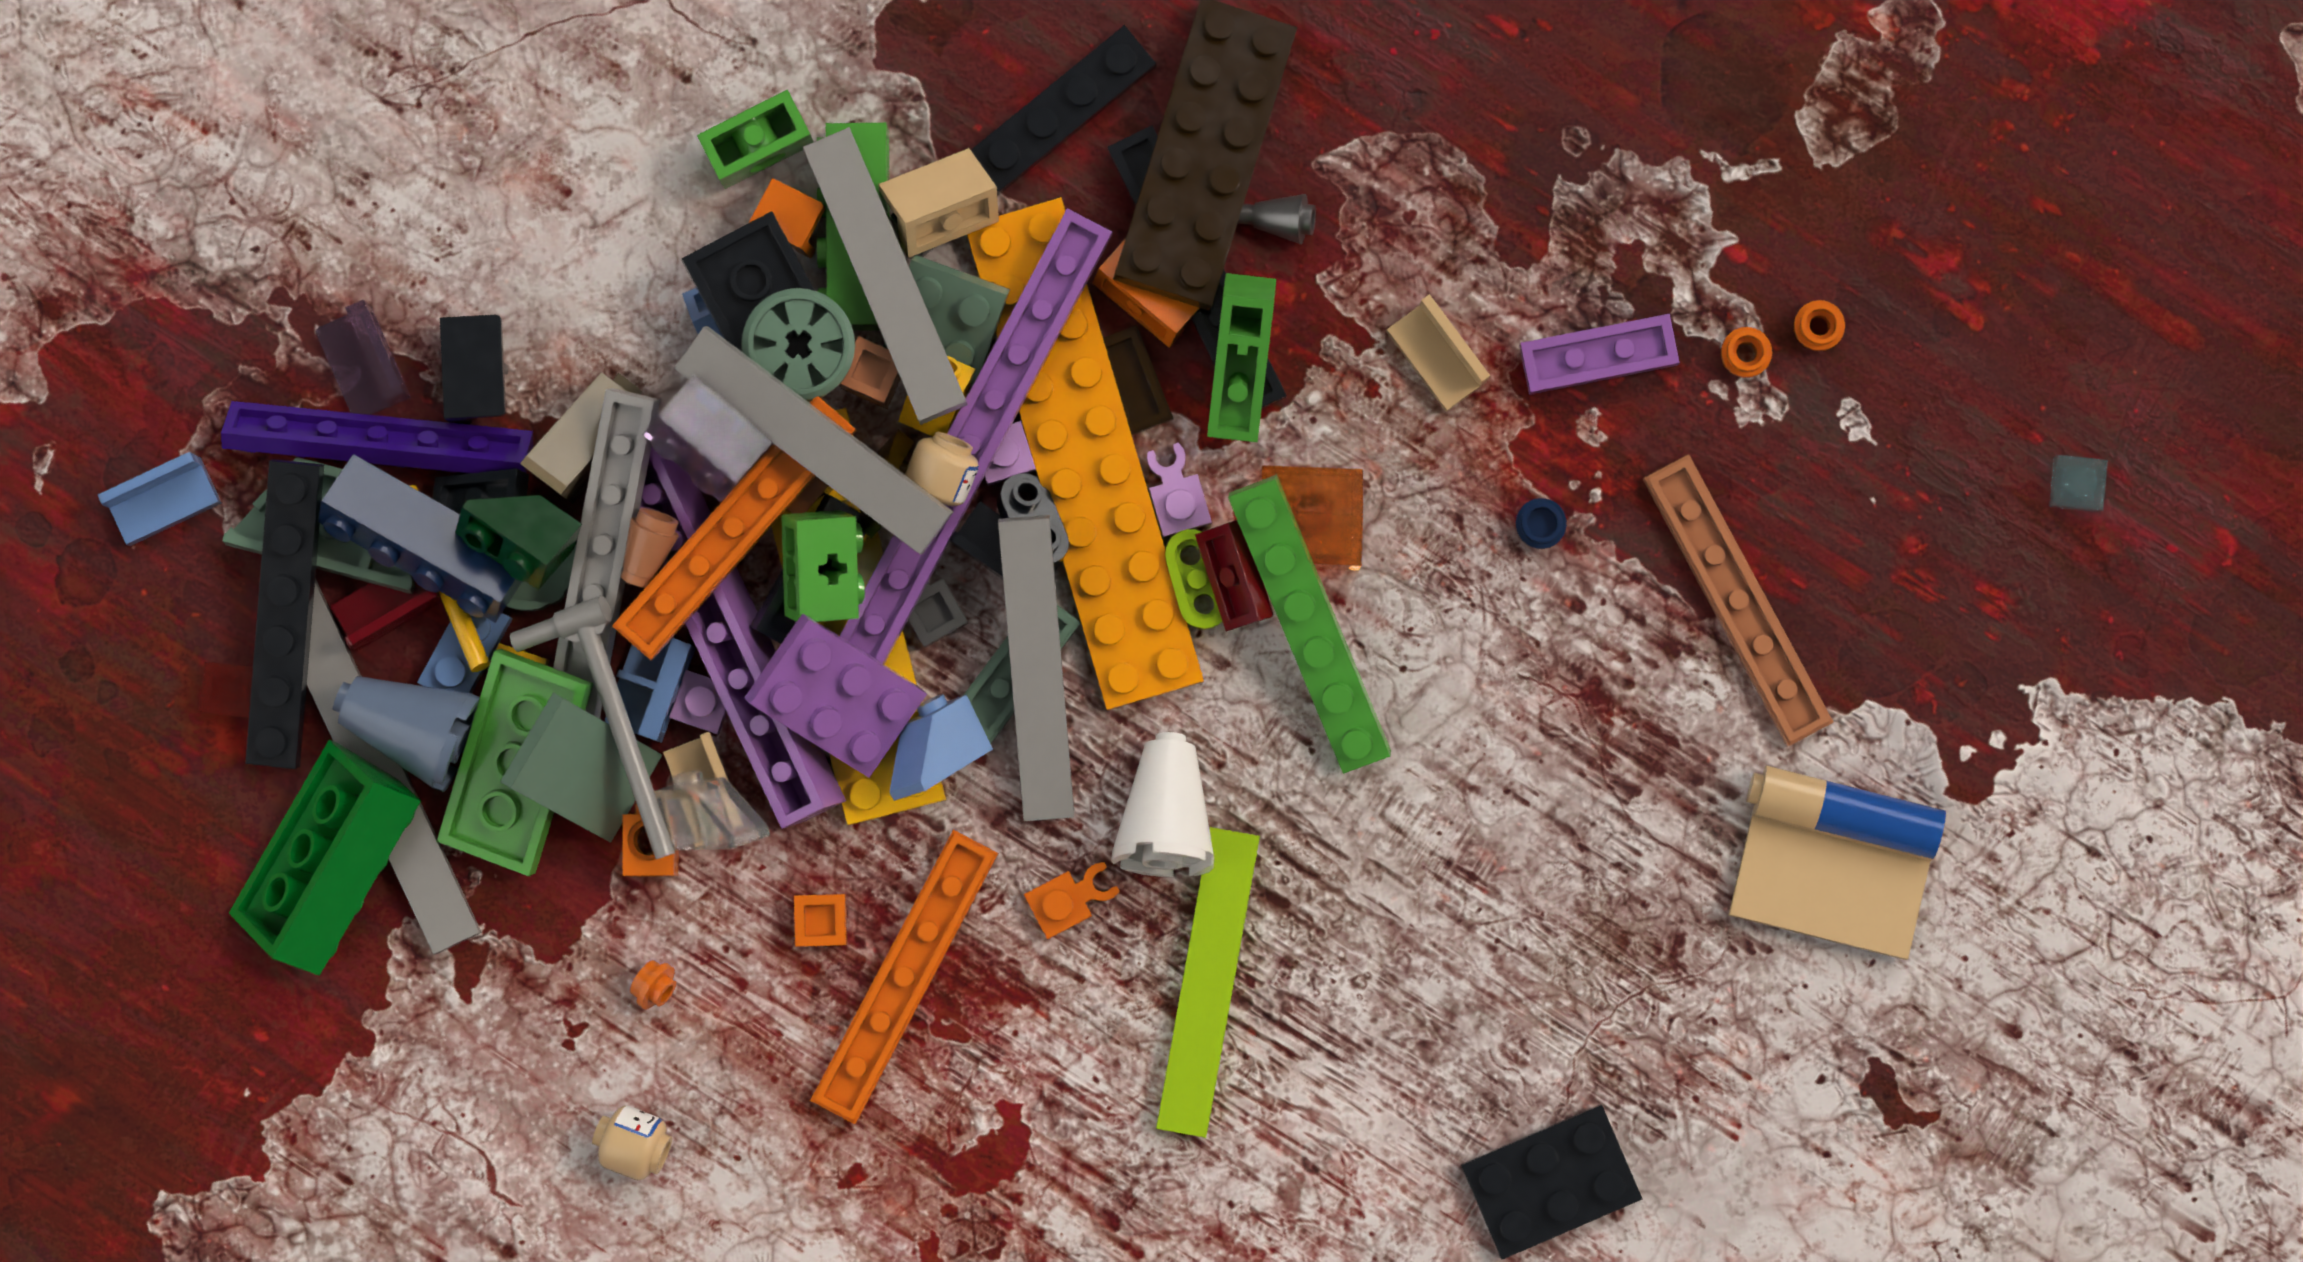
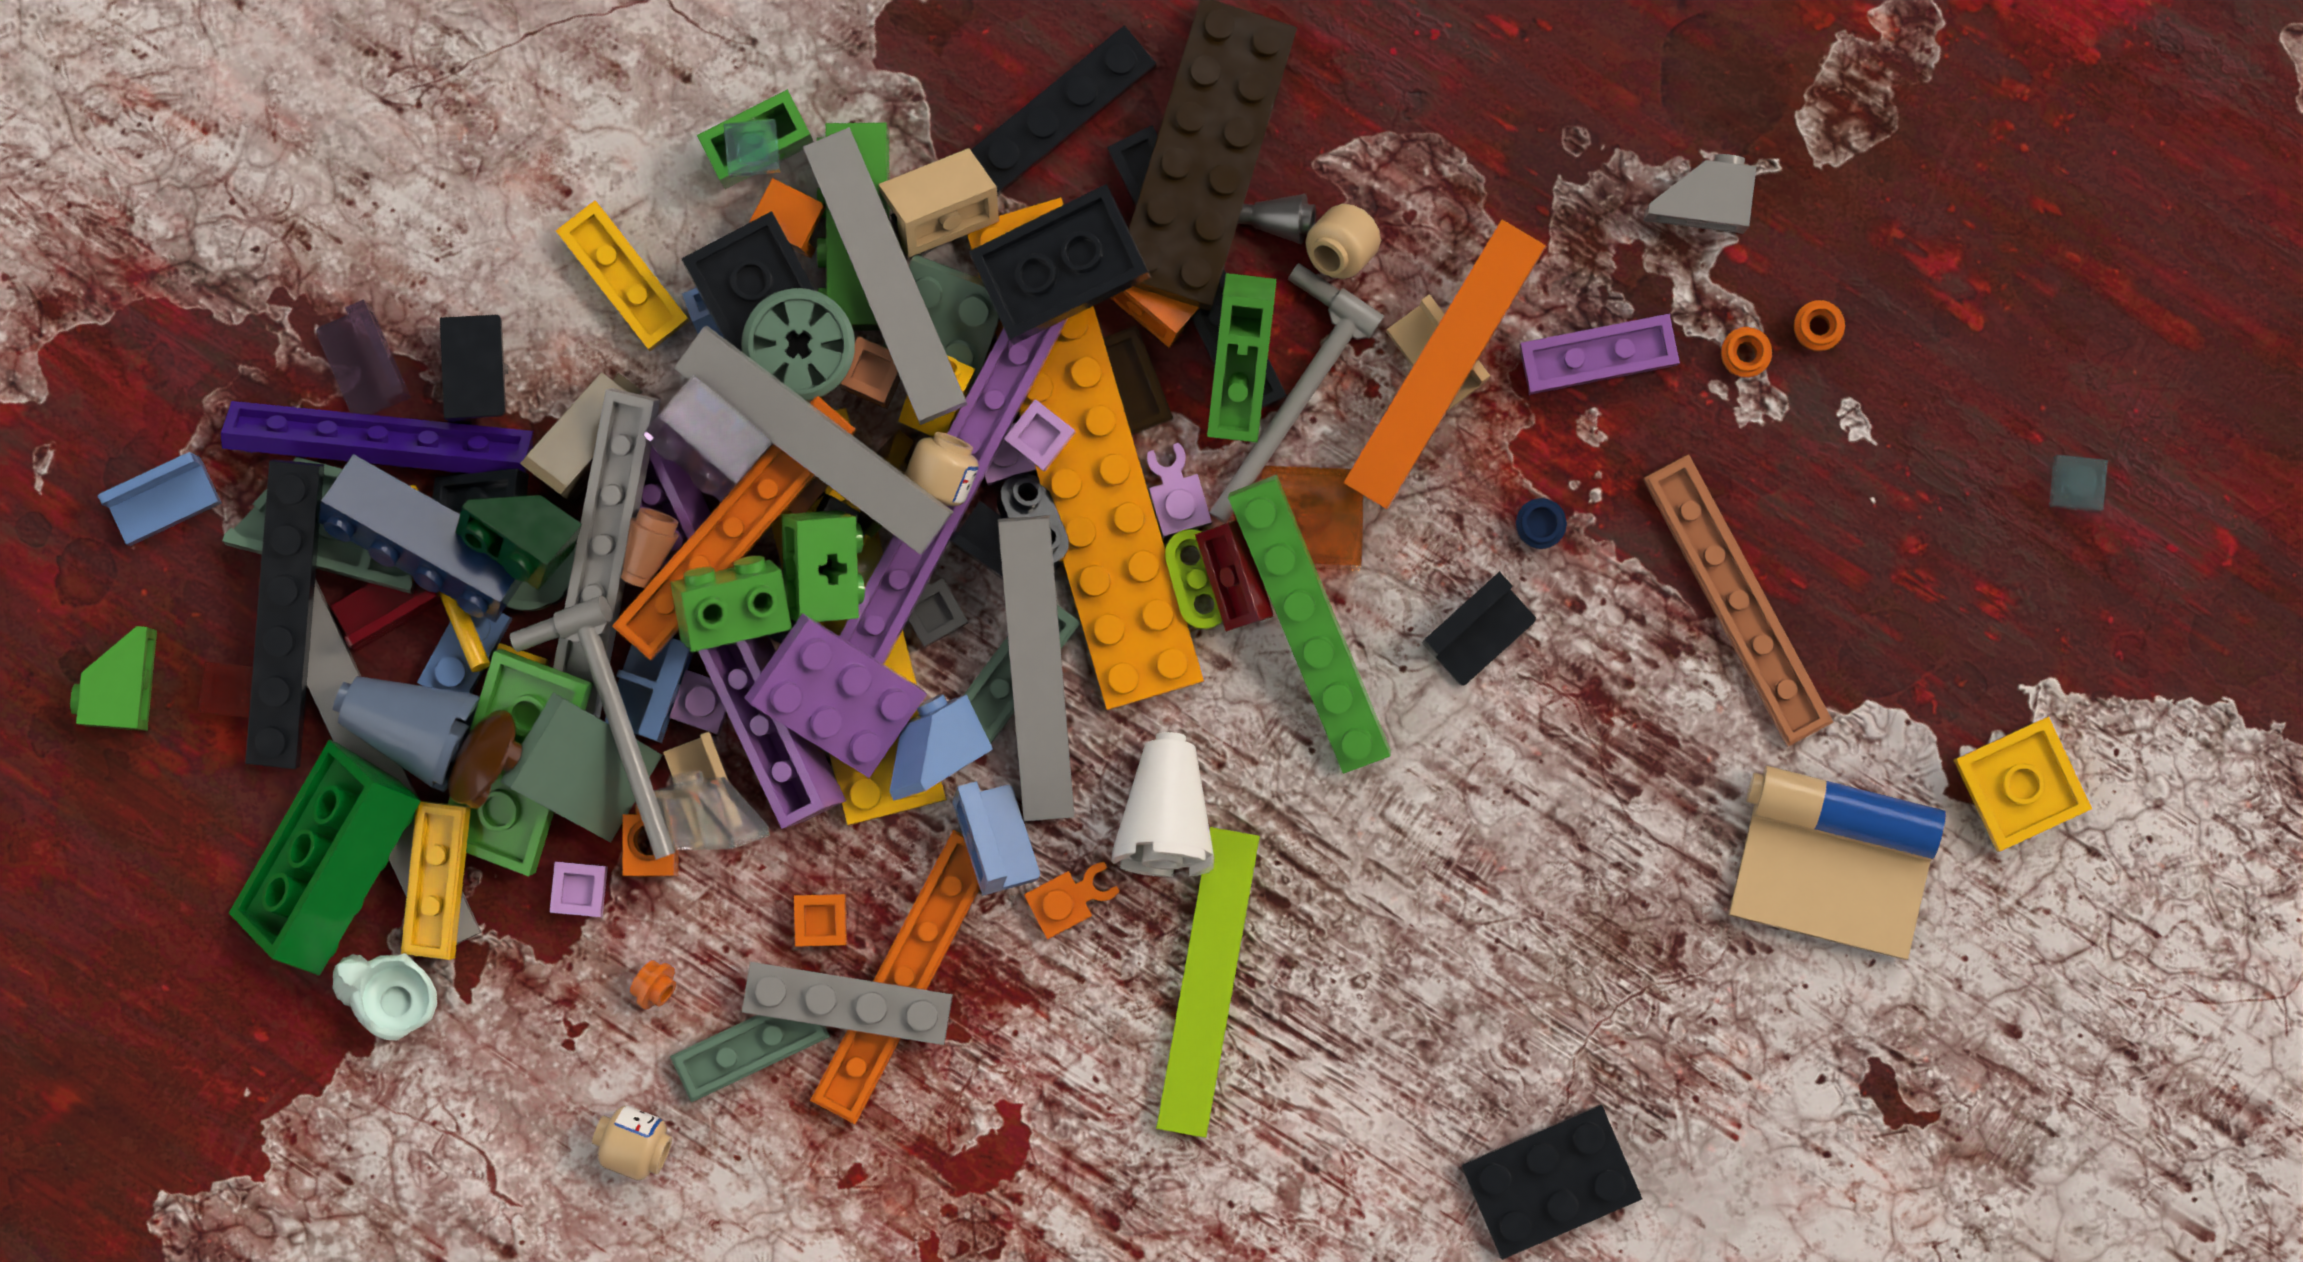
(118, 684): none -> bright green slope
(386, 993): none -> light aqua hair
(435, 880): none -> yellow tile
(482, 758): none -> reddish brown dish
(578, 889): none -> lavender plate
(622, 275): none -> yellow plate
(730, 603): none -> bright green brick
(742, 1052): none -> sand green tile
(752, 148): none -> clear light blue plate
(847, 1003): none -> light grey plate
(995, 837): none -> medium blue panel
(1039, 435): none -> lavender plate
(1059, 264): none -> black plate
(1343, 241): none -> tan head
(1351, 319): none -> light grey bar
(1444, 364): none -> orange tile
(1479, 630): none -> black panel
(1709, 197): none -> light grey slope
(2022, 784): none -> yellow plate

